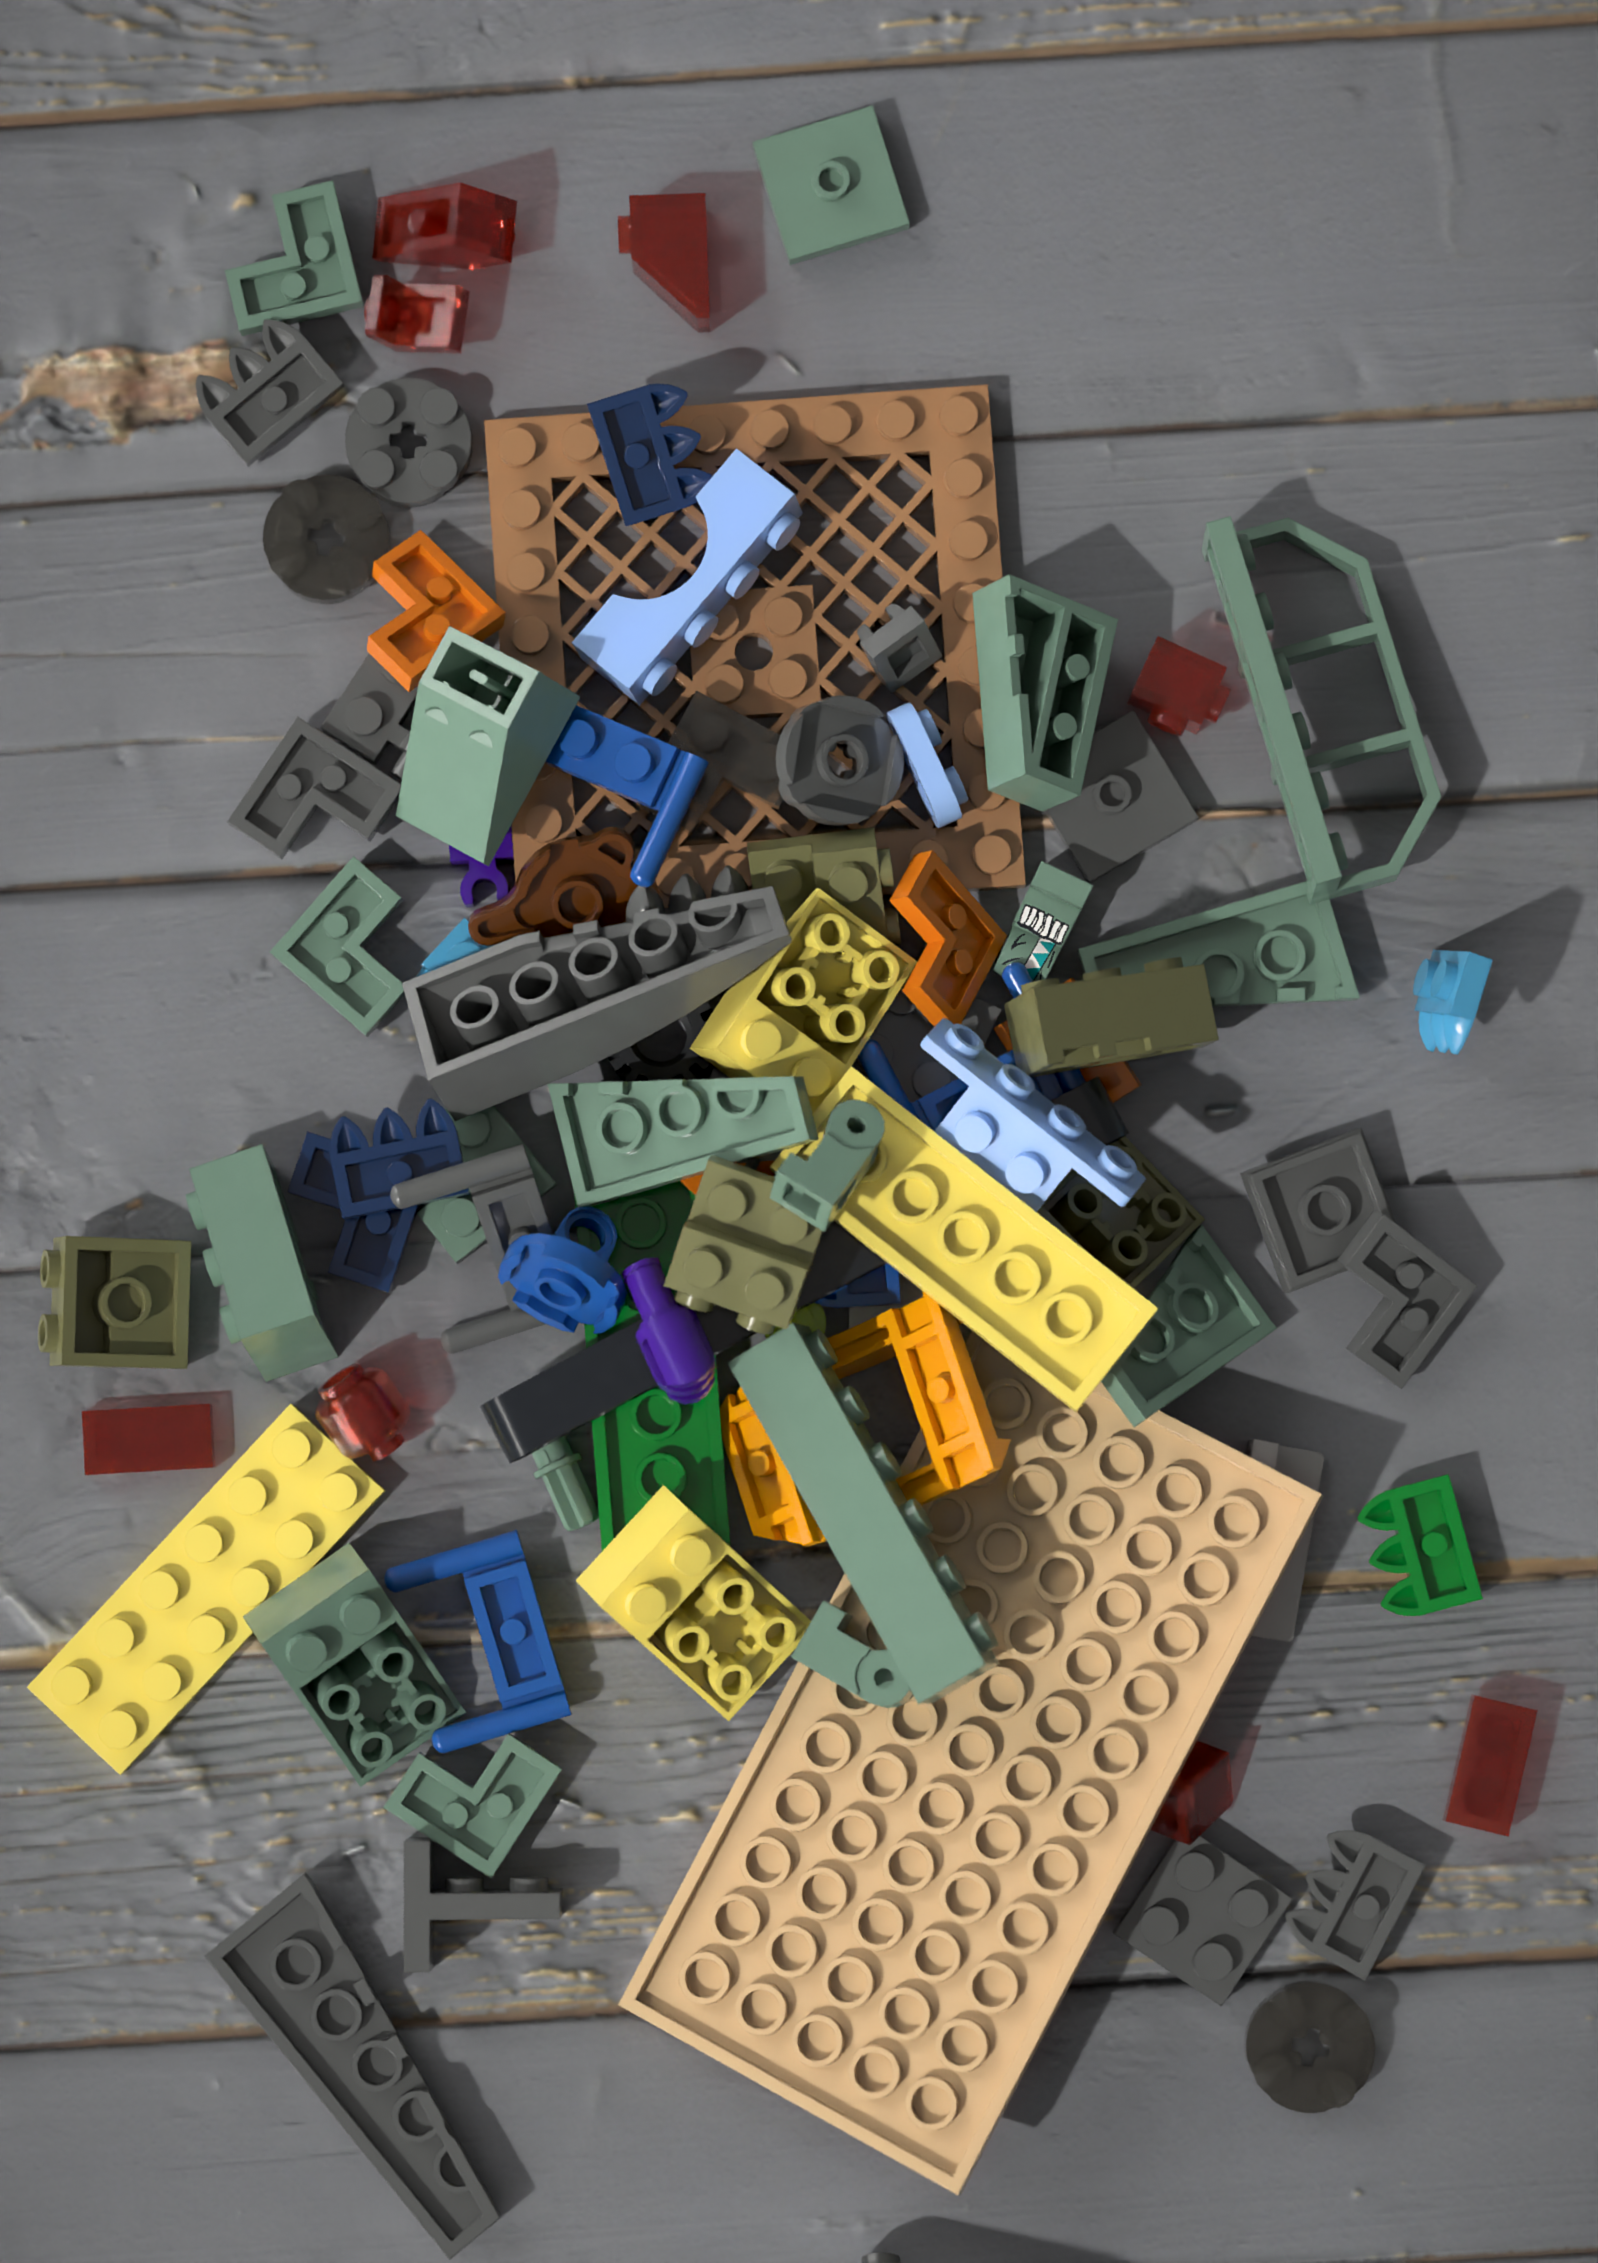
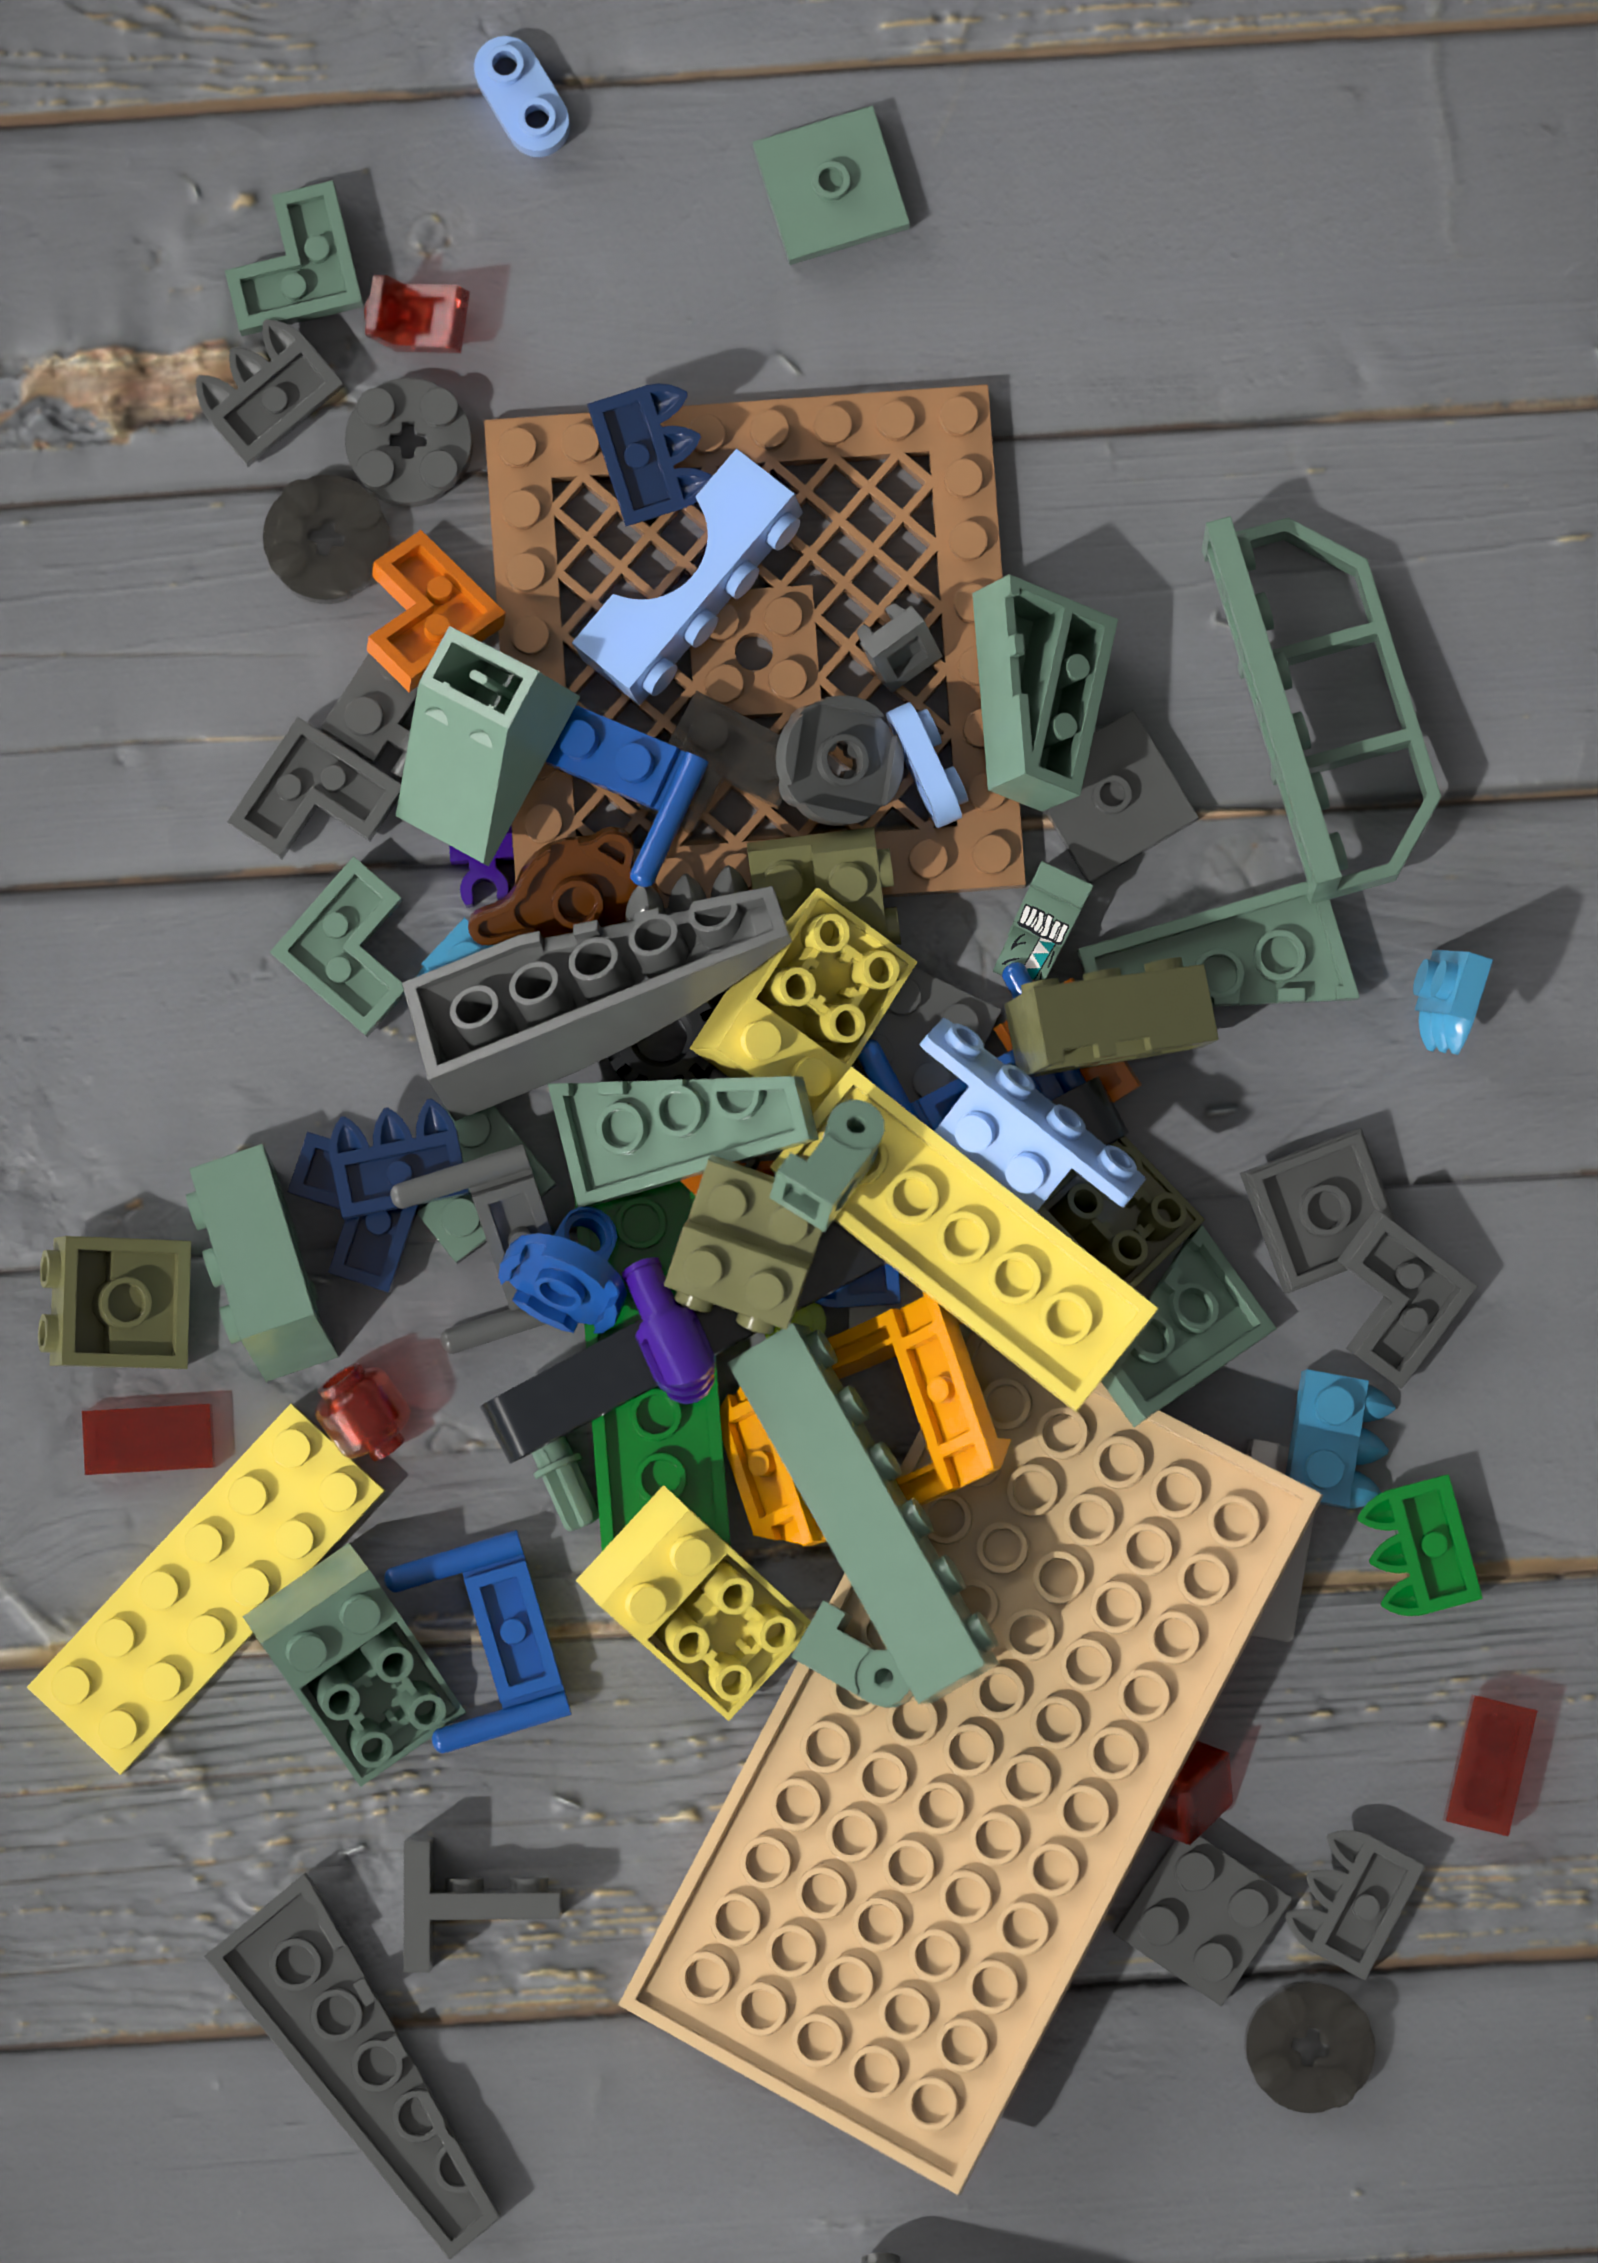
(445, 228): clear red slope -> none
(477, 1820): sand green plate -> none
(521, 93): none -> light blue plate
(670, 251): clear red slope -> none
(958, 938): orange plate -> none
(1179, 688): clear red brick -> none
(1331, 1439): none -> dark azure plate

